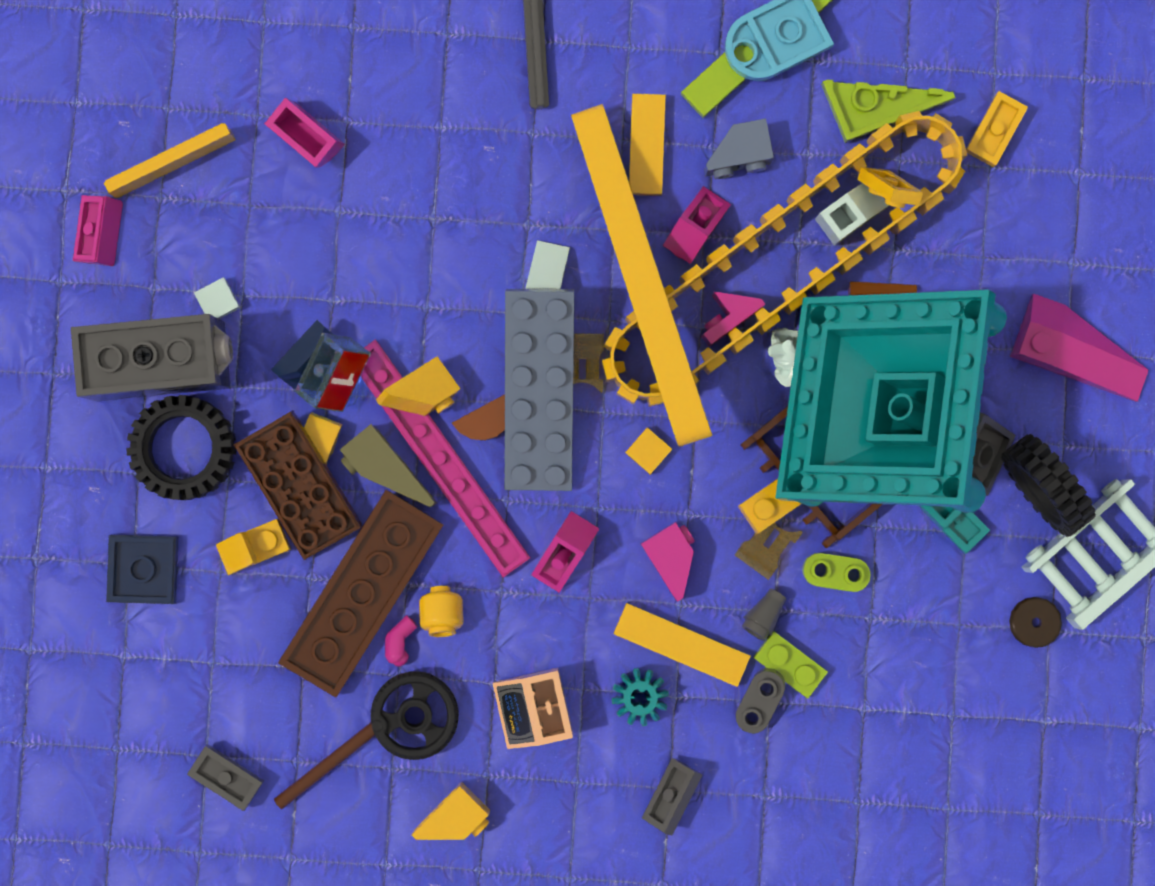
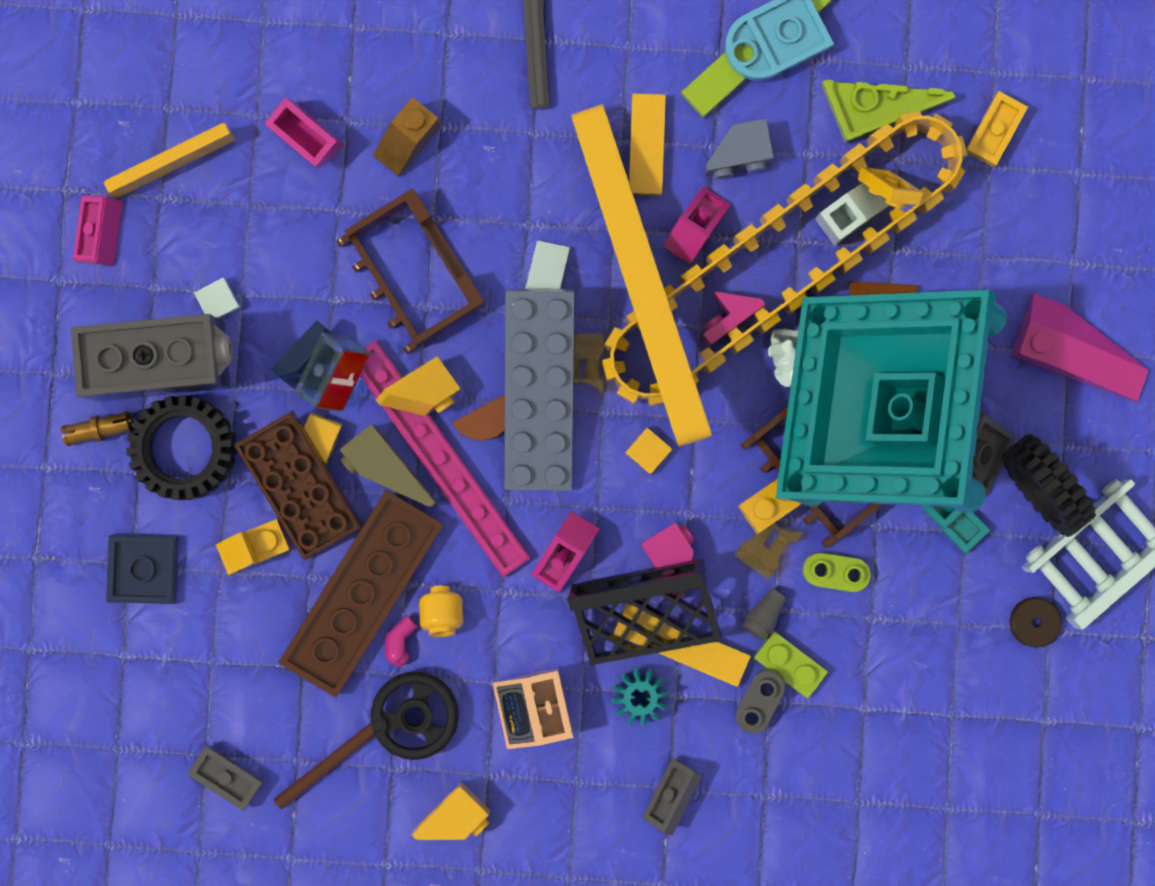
(97, 428): none -> pearl gold pin
(406, 136): none -> pearl gold slope
(423, 217): none -> reddish brown hinge
(637, 586): none -> black fence

